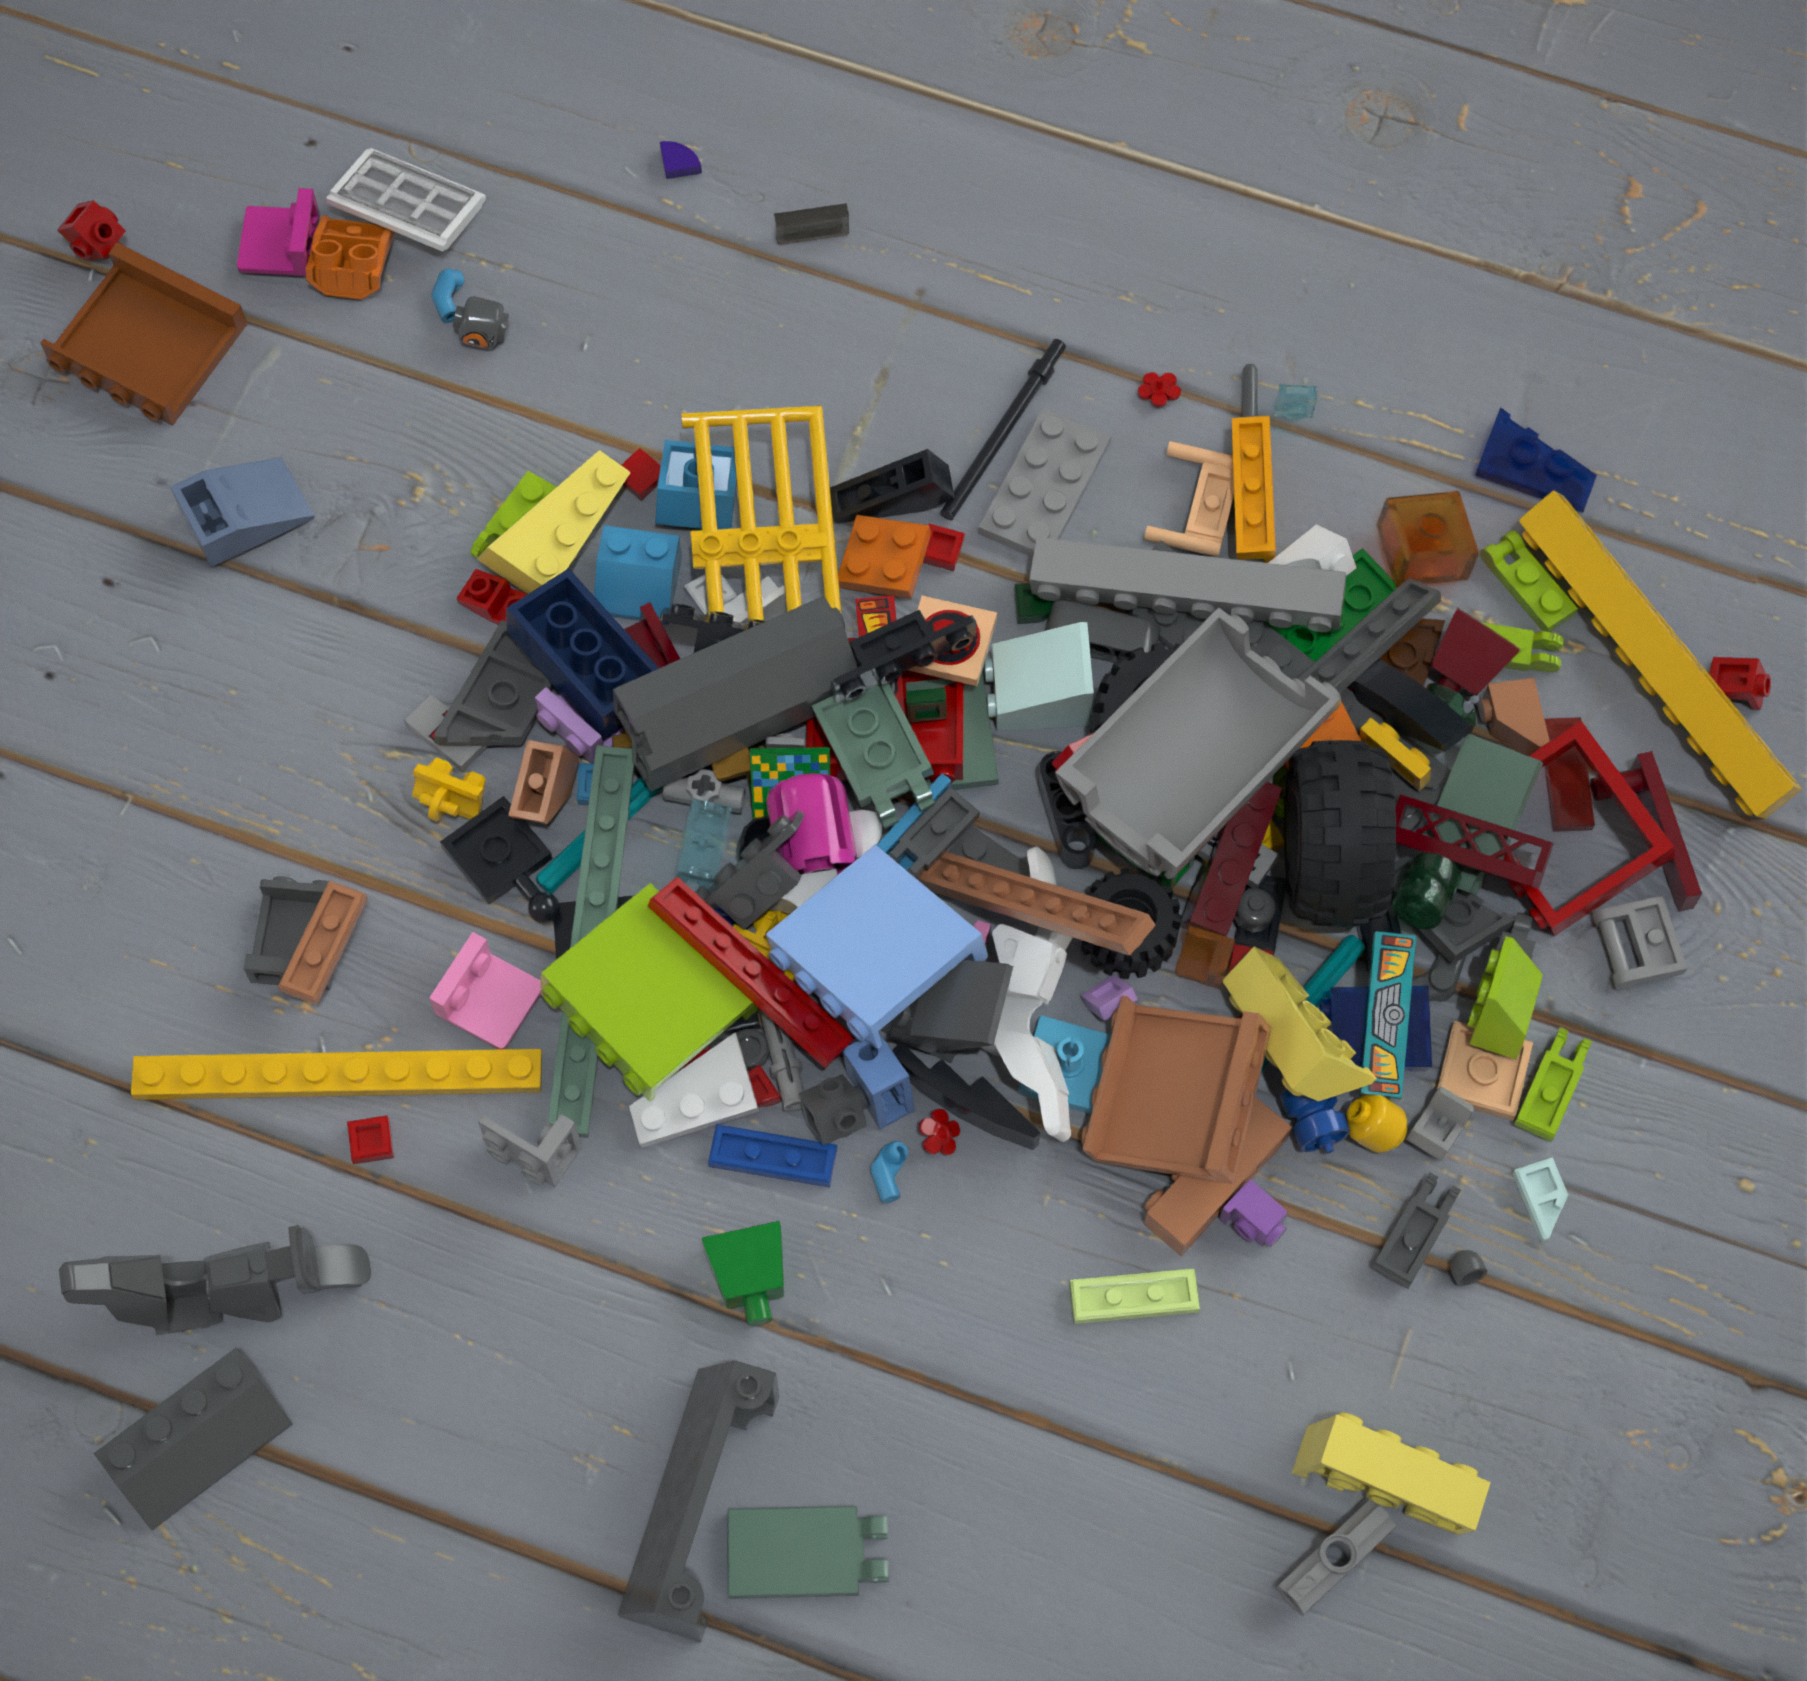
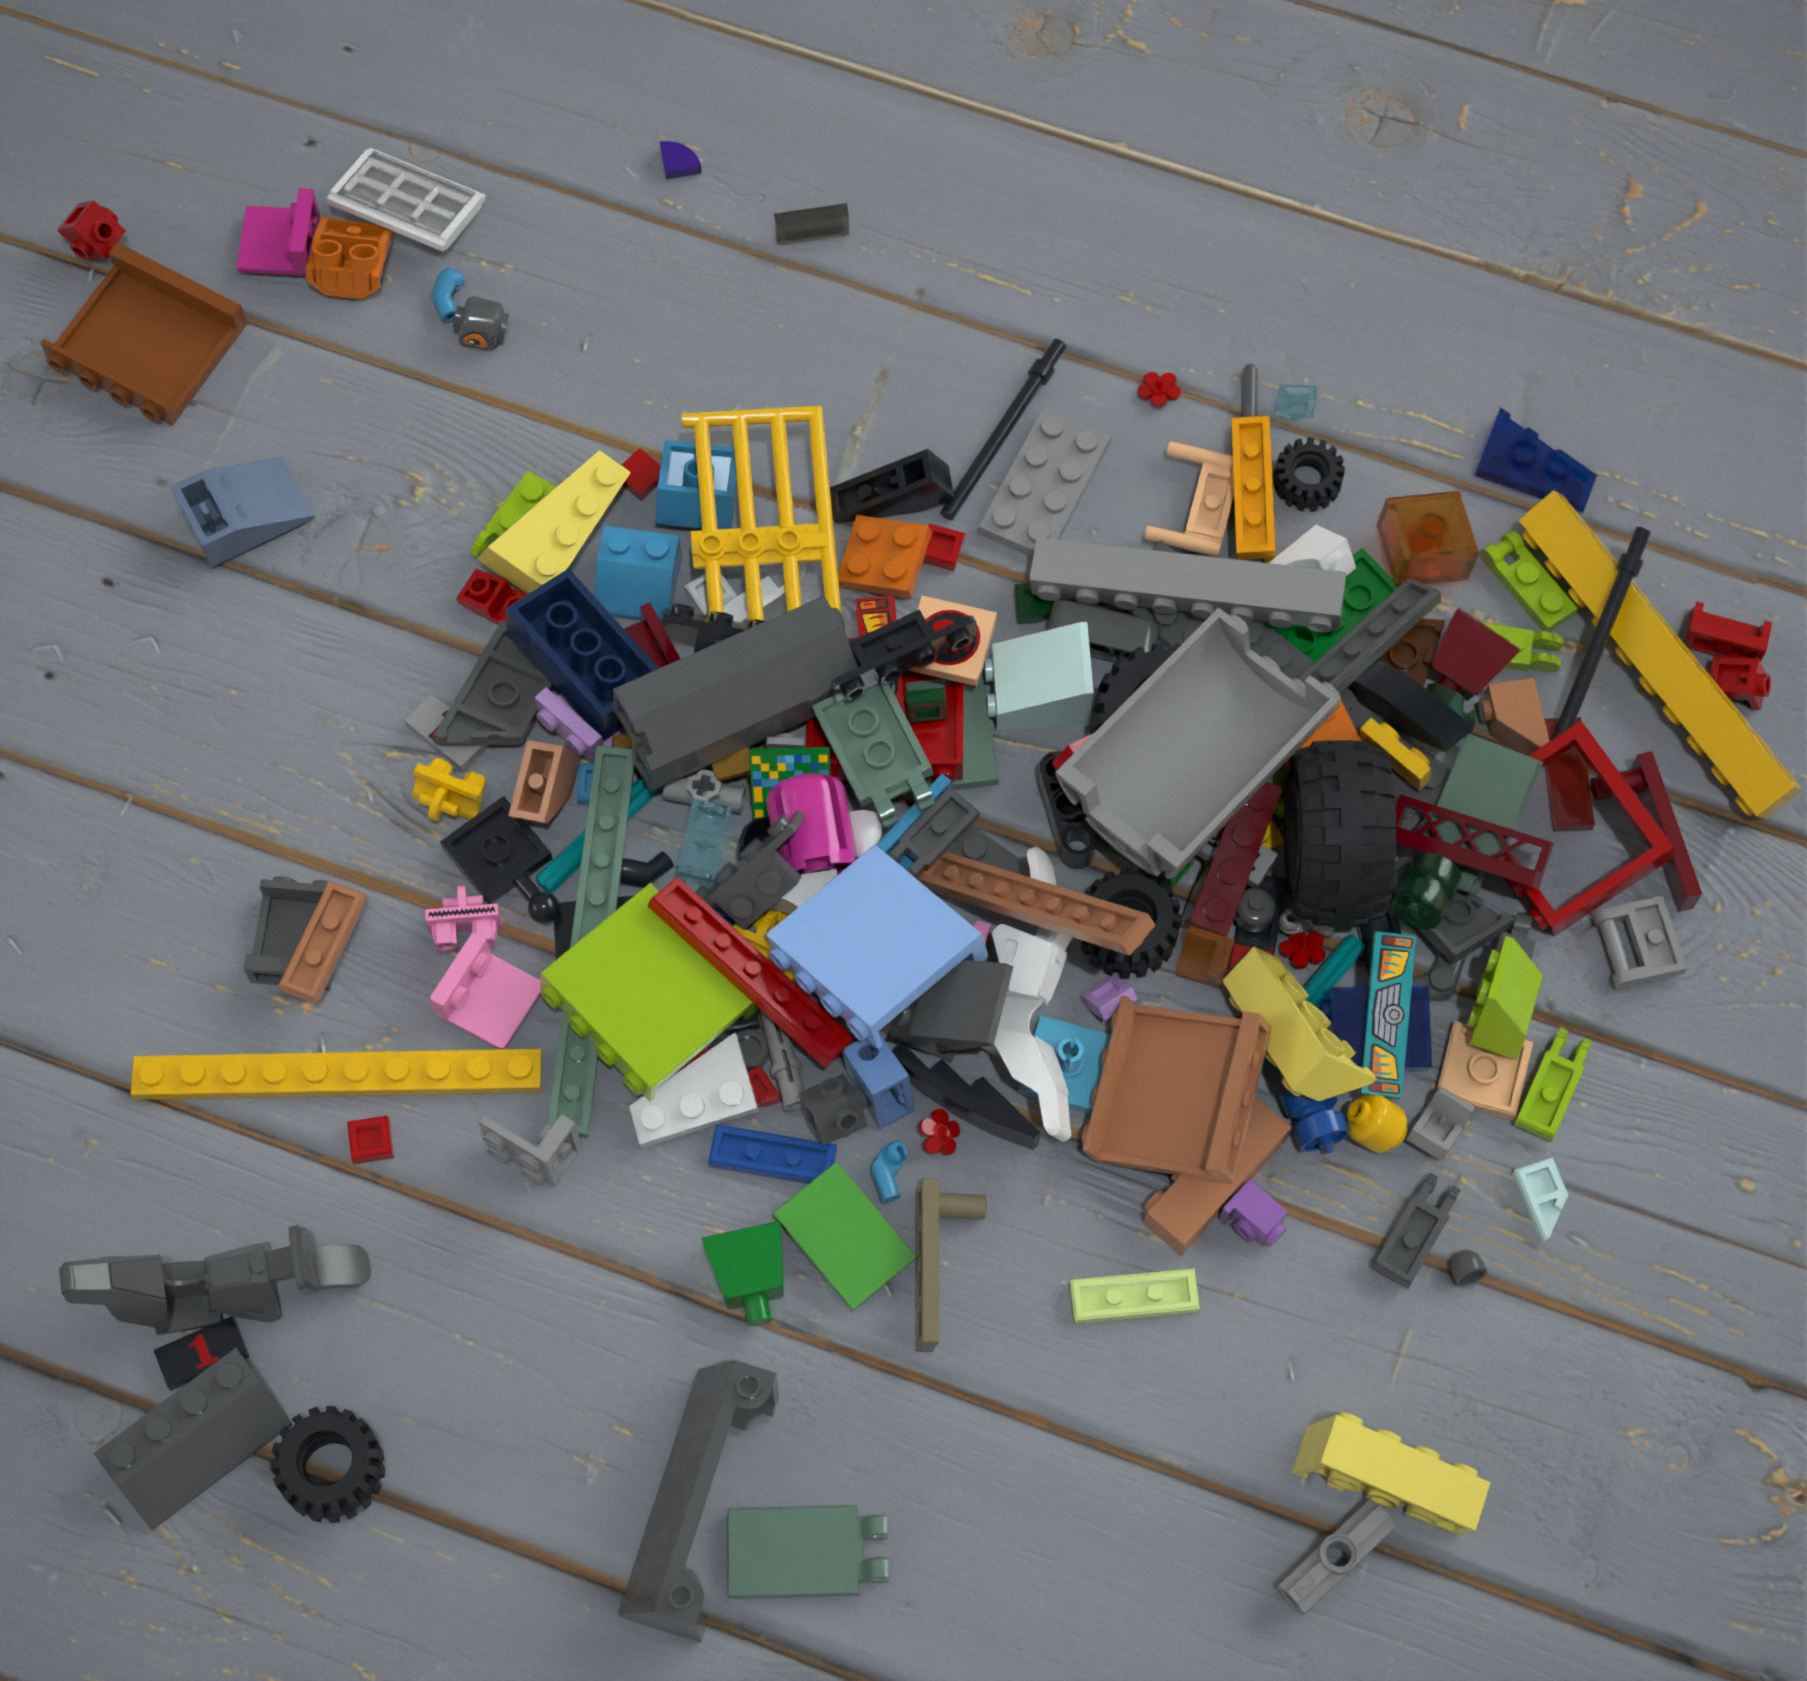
(194, 1353): none -> black tile
(307, 1437): none -> black tyre
(463, 915): none -> bright pink hips
(641, 873): none -> black arm
(844, 1236): none -> bright green tile
(929, 1208): none -> dark tan piece
(1292, 925): none -> light grey arm
(1303, 949): none -> red plant
(1313, 456): none -> black tyre
(1627, 567): none -> black bar
(1725, 636): none -> red hinge

